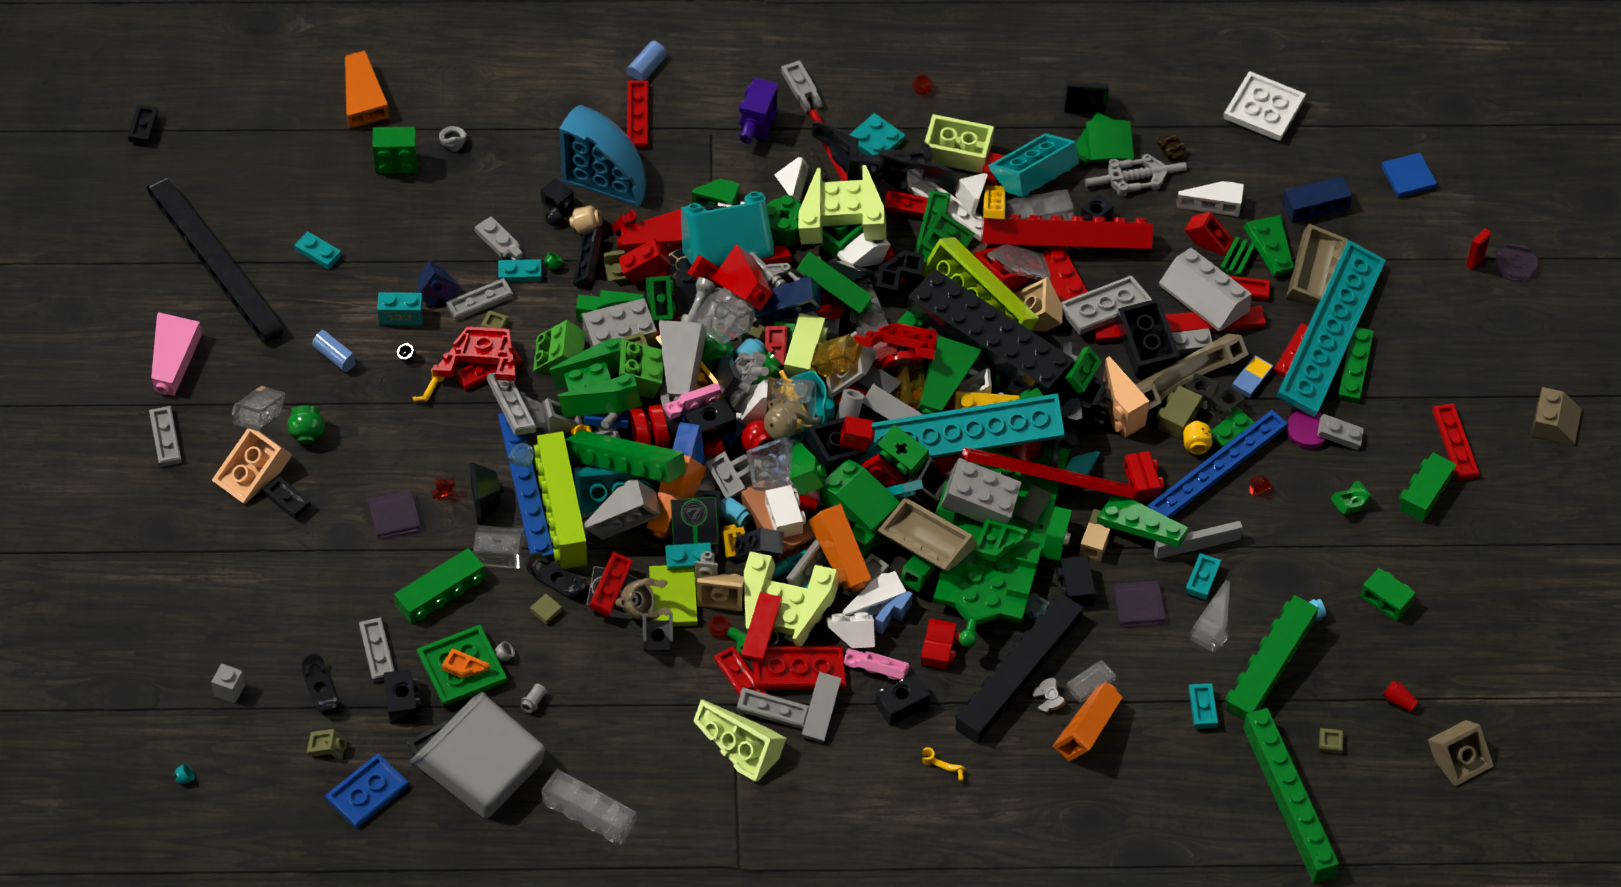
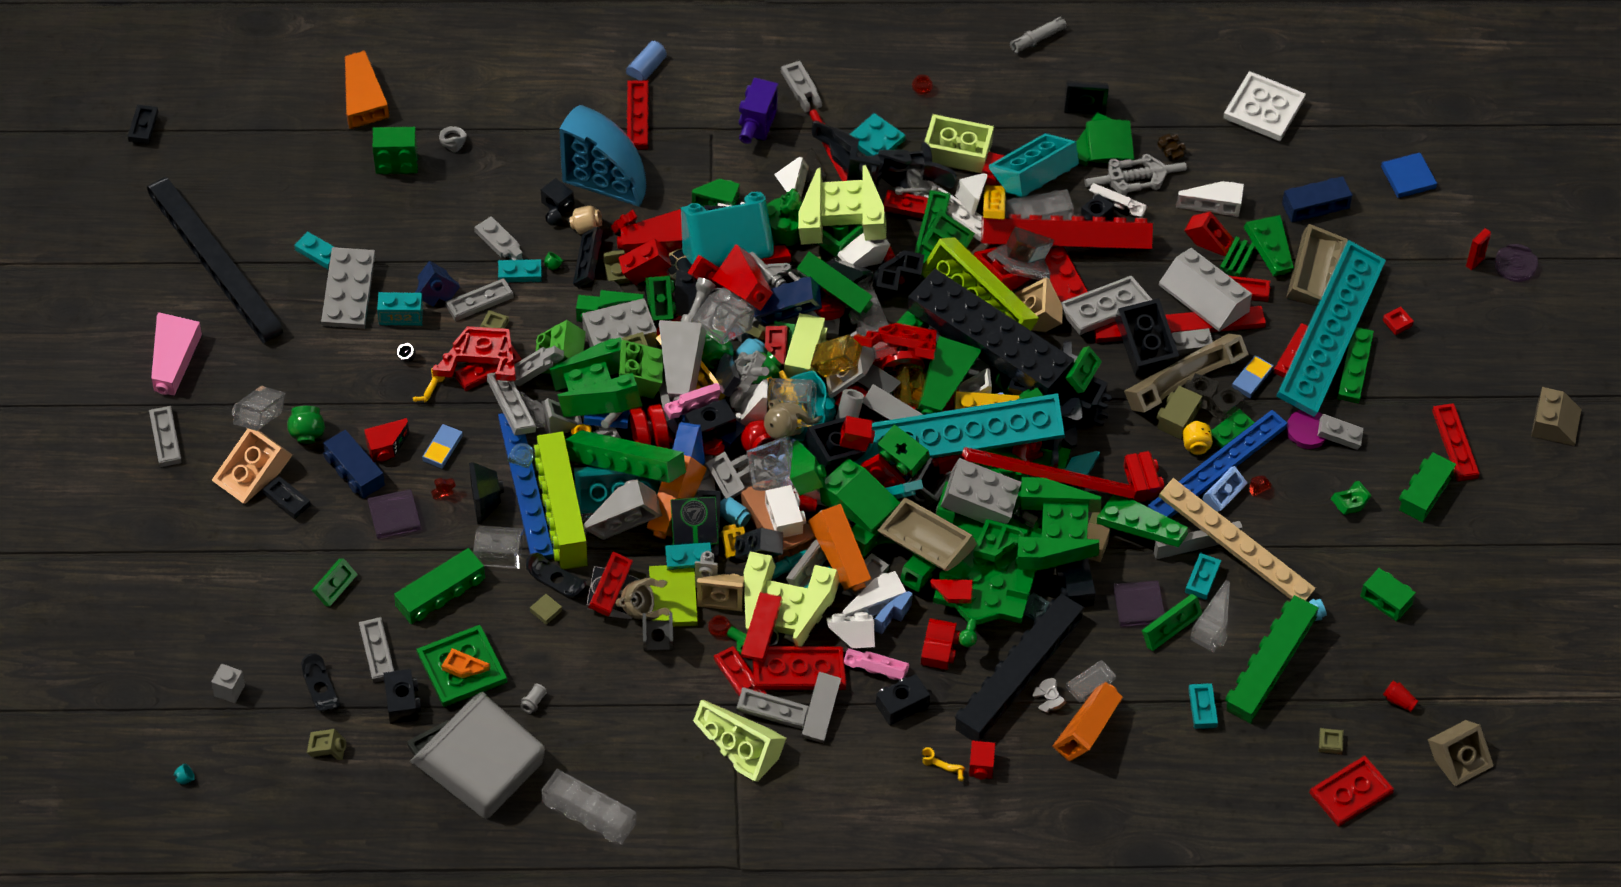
(334, 351): medium blue brick -> none
(334, 582): none -> green plate
(348, 288): none -> light grey plate
(353, 464): none -> dark blue brick
(367, 791): blue tile -> none
(386, 439): none -> red slope
(442, 446): none -> medium blue tile
(504, 651): light grey hinge -> none
(536, 364): none -> light grey hinge
(791, 201): none -> green piece
(899, 190): none -> light grey hinge
(954, 590): none -> red tile
(981, 759): none -> red brick
(1028, 246): none -> clear smoke slope
(1031, 38): none -> light grey pin
(1063, 524): none -> green wedge
(1119, 200): none -> white hinge
(1128, 404): light nougat slope -> none
(1172, 622): none -> green plate
(1225, 489): none -> light blue brick
(1235, 541): none -> tan plate
(1290, 796): green brick -> none
(1351, 791): none -> red tile
(1398, 320): none -> red plate

